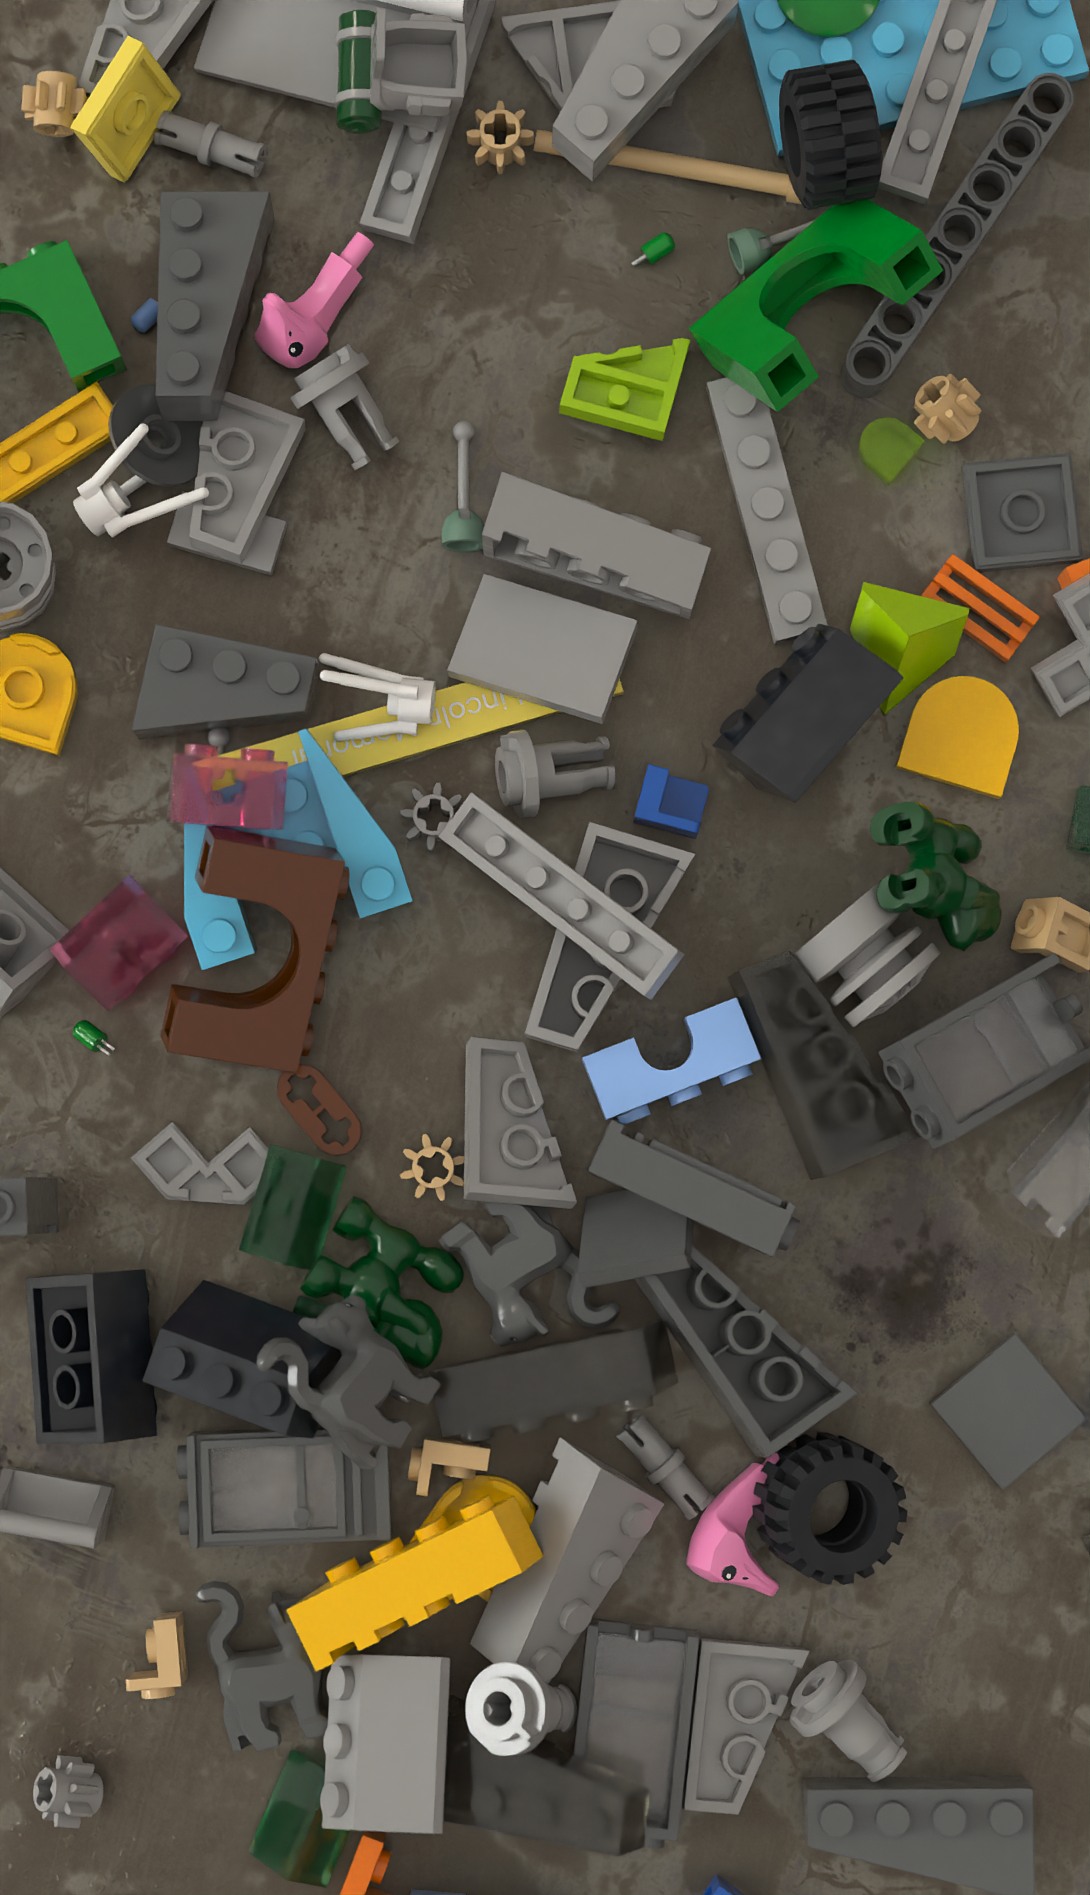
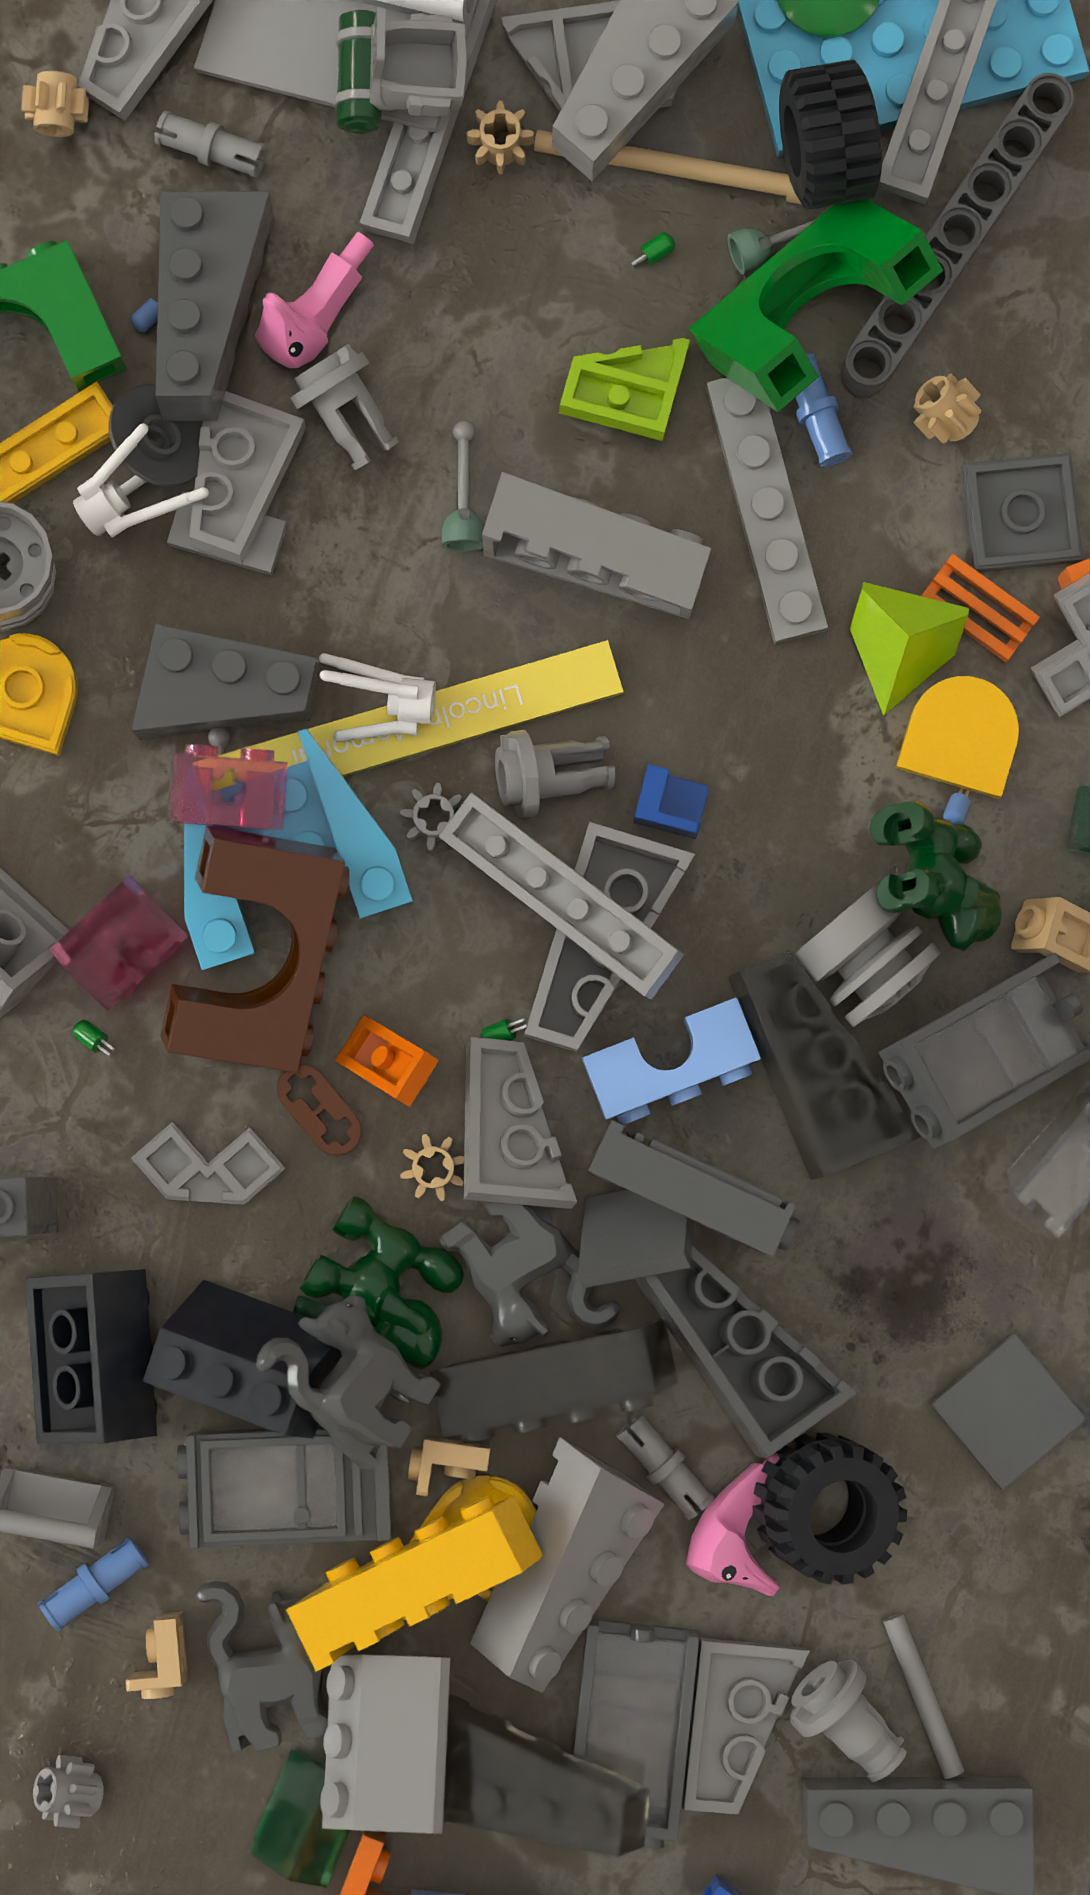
(93, 1583): none -> medium blue pin
(124, 109): light yellow tile -> none
(292, 1208): clear green panel -> none
(387, 1060): none -> orange slope
(502, 1030): none -> green piece
(515, 1708): piece -> none
(543, 648): light grey tile -> none
(806, 711): black slope -> none
(818, 413): none -> medium blue pin
(888, 447): clear neon green tile -> none
(923, 1696): none -> light grey bar
(957, 807): none -> medium blue piece

